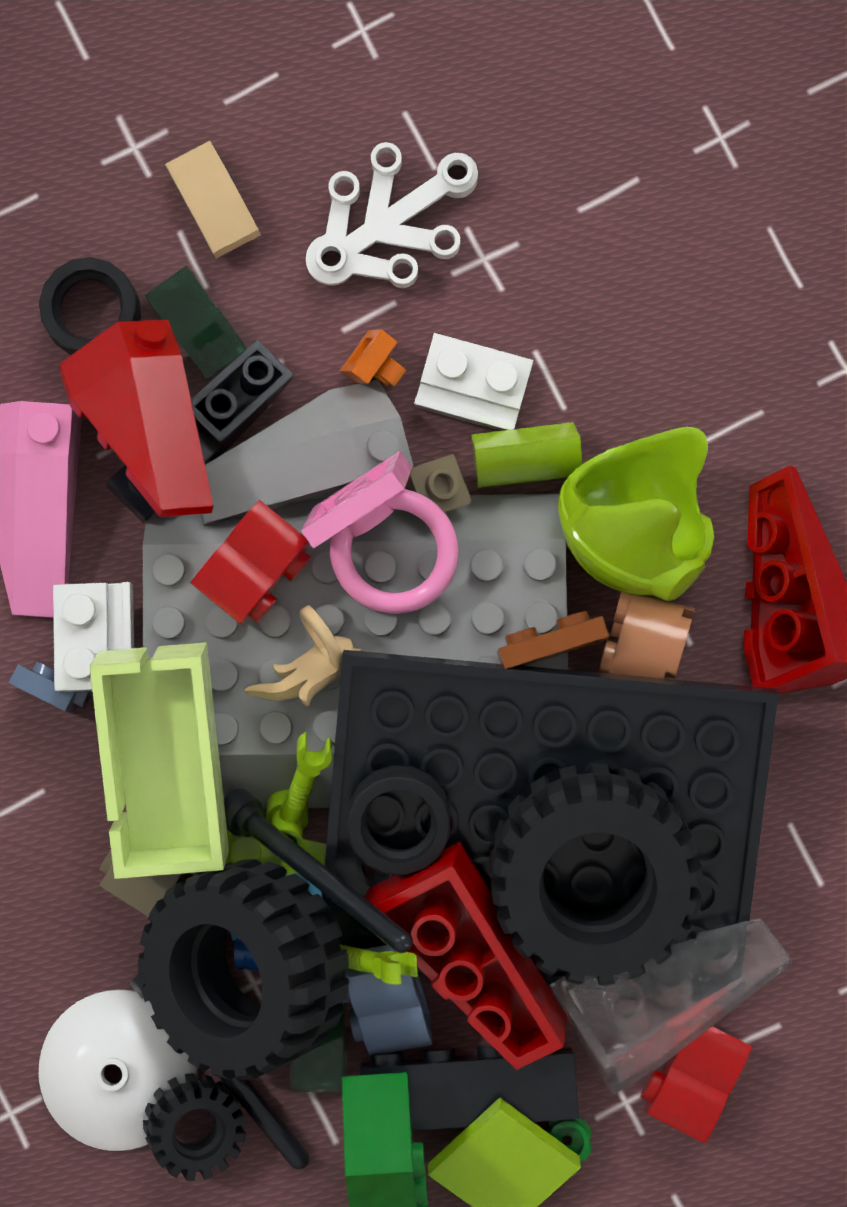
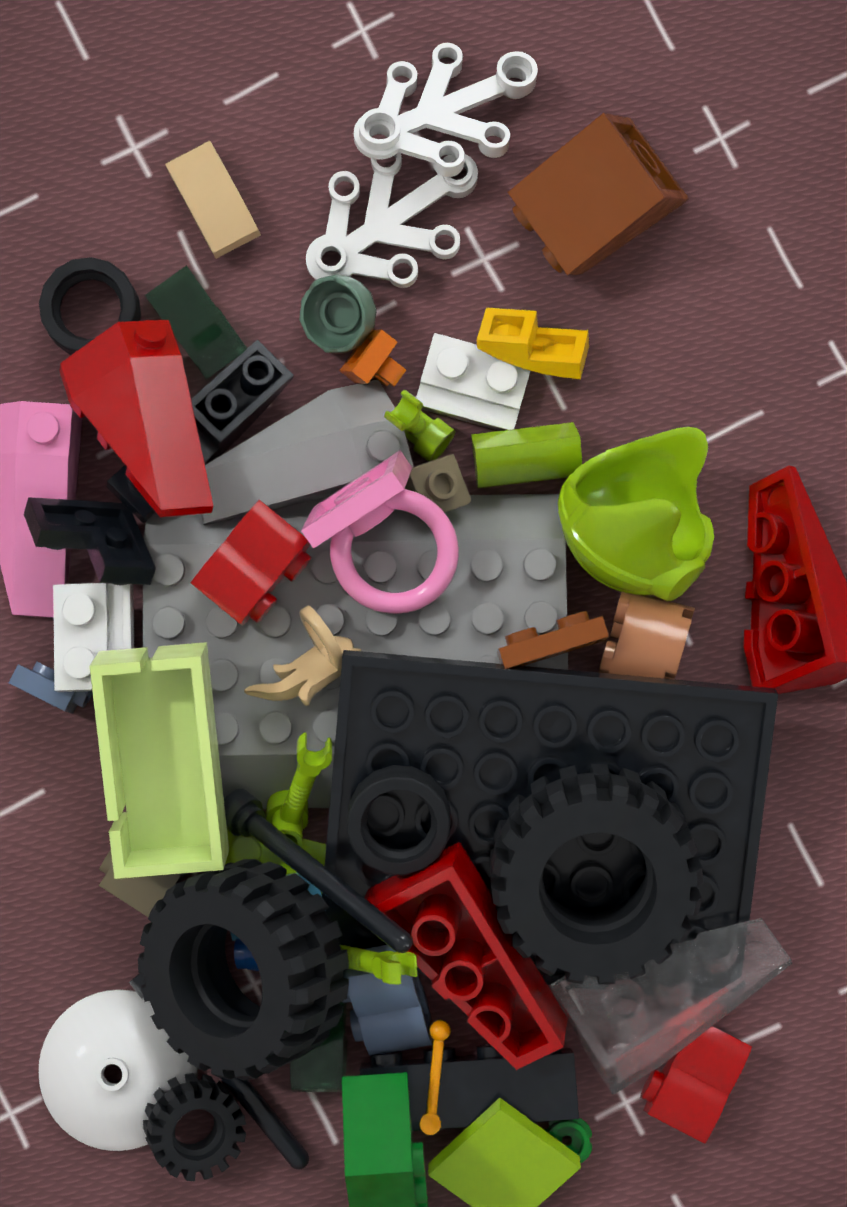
(101, 528): none -> black plate
(337, 313): none -> sand green hair
(428, 435): none -> lime brick
(430, 1121): none -> light orange hinge
(442, 111): none -> white plant
(519, 341): none -> yellow slope
(595, 194): none -> dark orange slope

